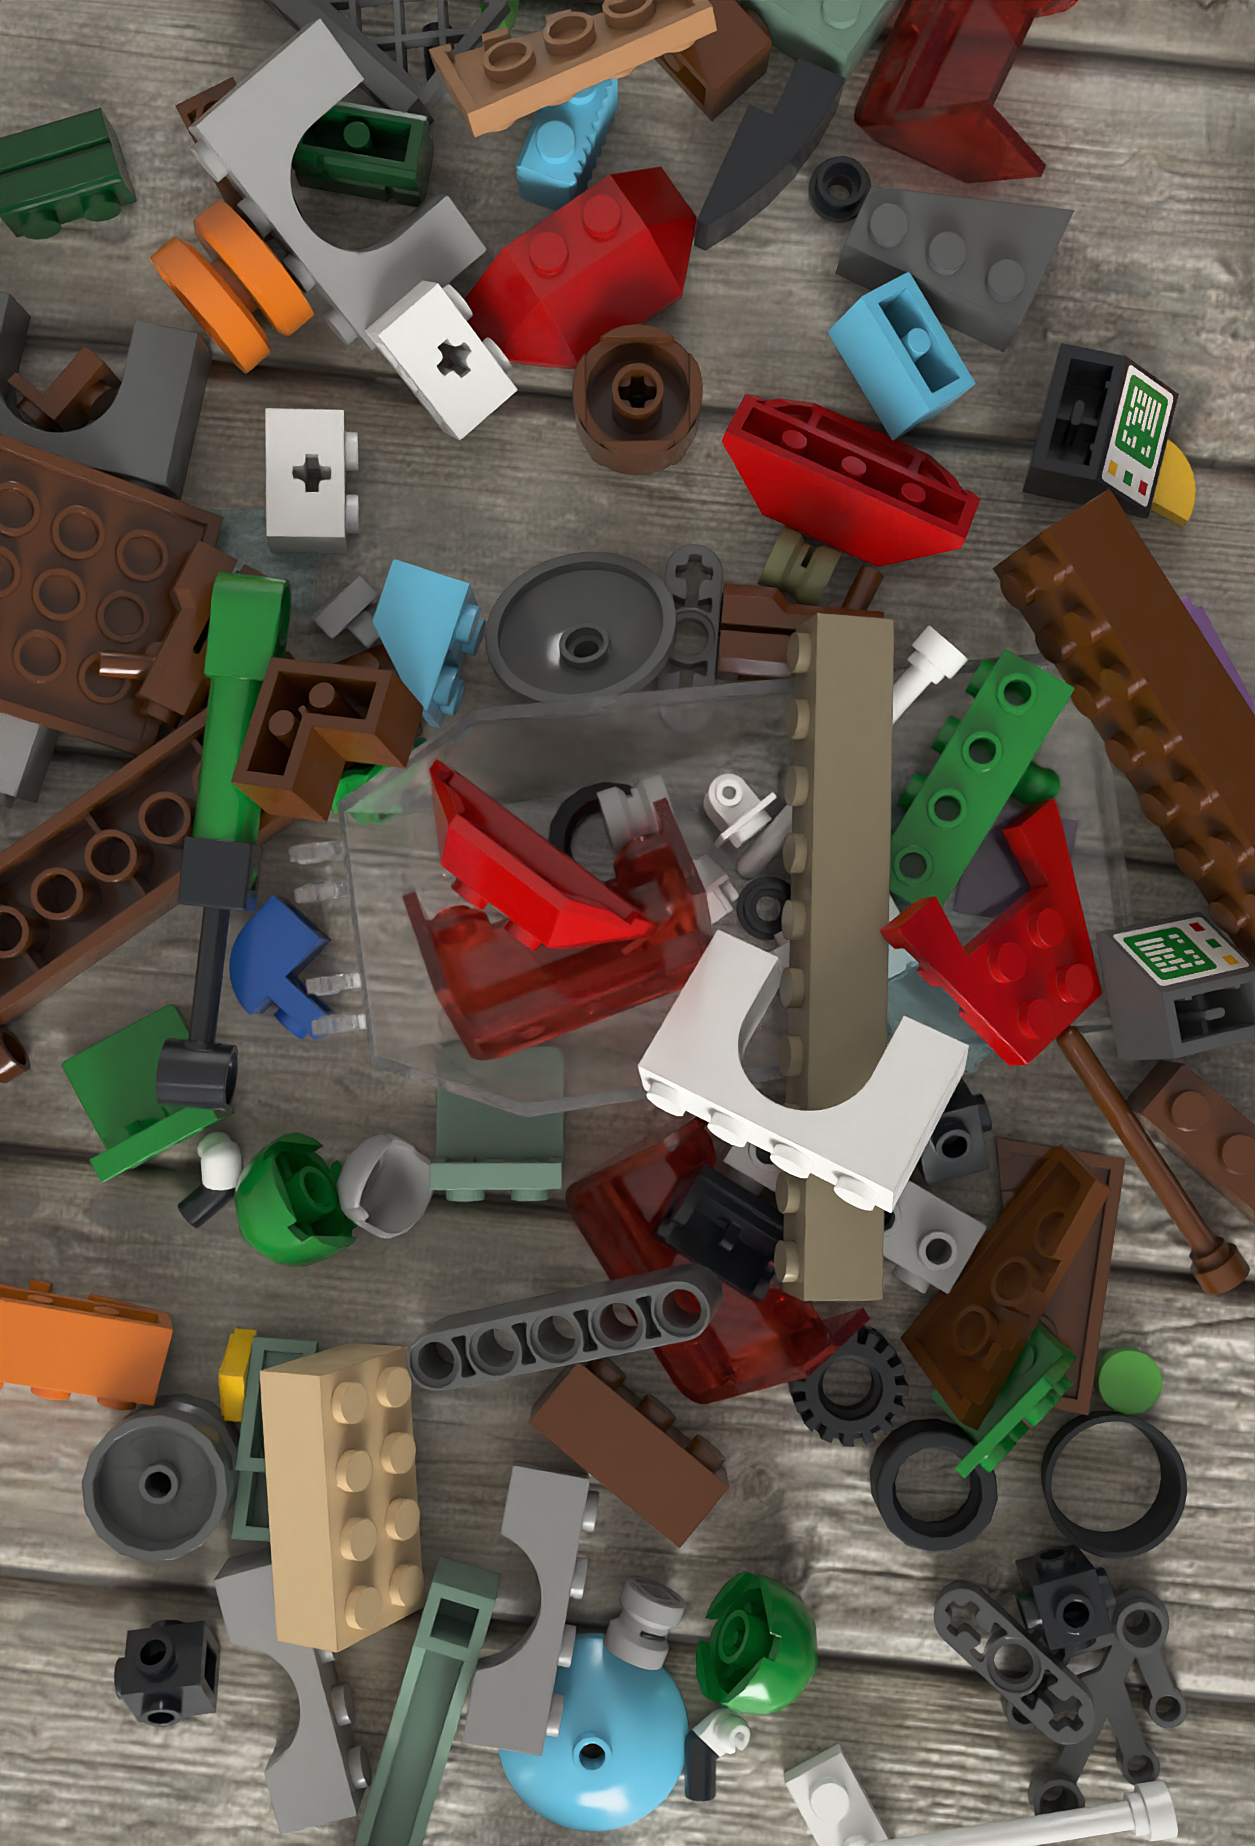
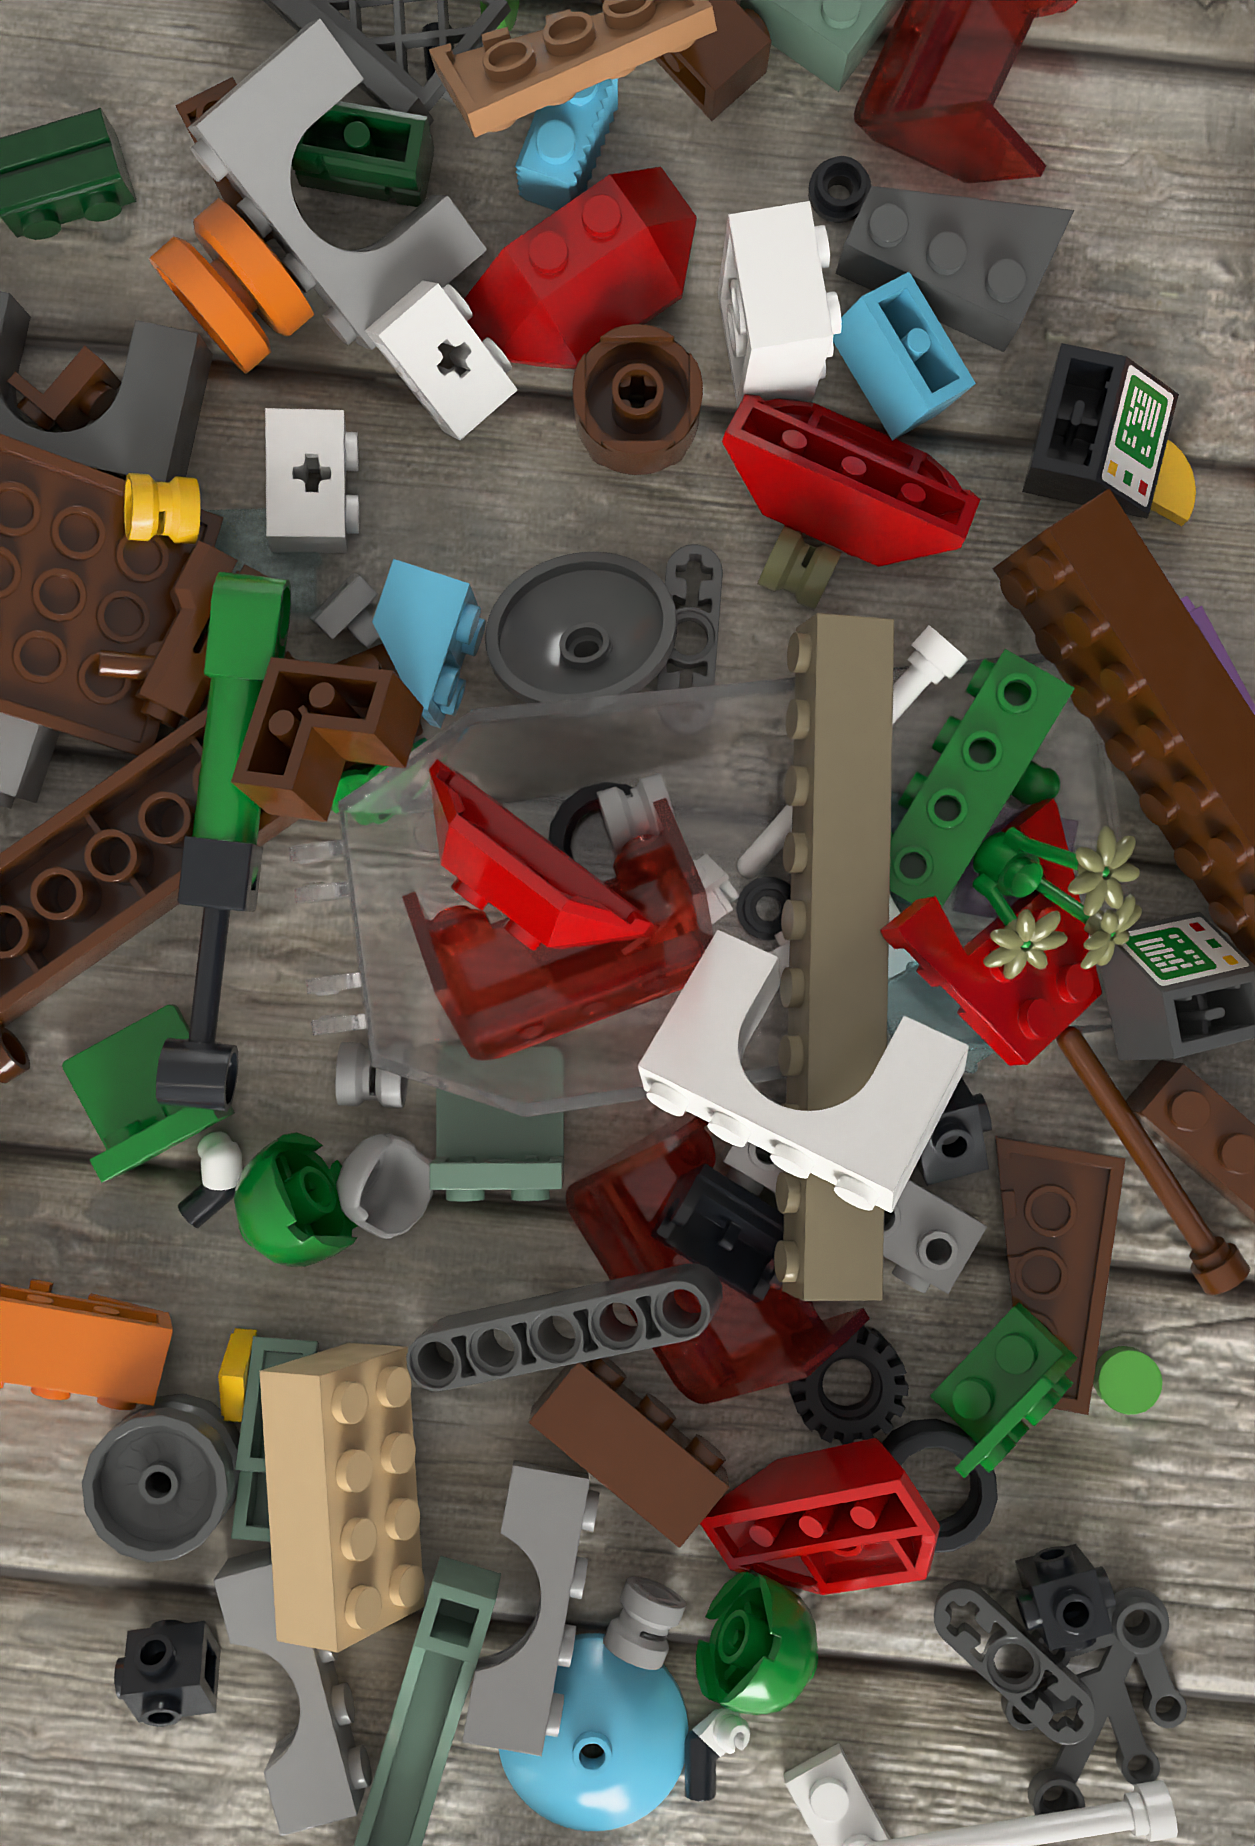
(162, 508): none -> yellow wheel
(270, 957): blue brick -> none
(360, 1081): none -> light grey wheel
(735, 809): white hinge -> none
(760, 621): reddish brown piece -> none
(769, 152): black slope -> none
(777, 302): none -> white brick
(827, 1521): none -> red wedge
(980, 1328): reddish brown wing -> none
(1010, 866): none -> olive plant
(1148, 1530): black tyre -> none

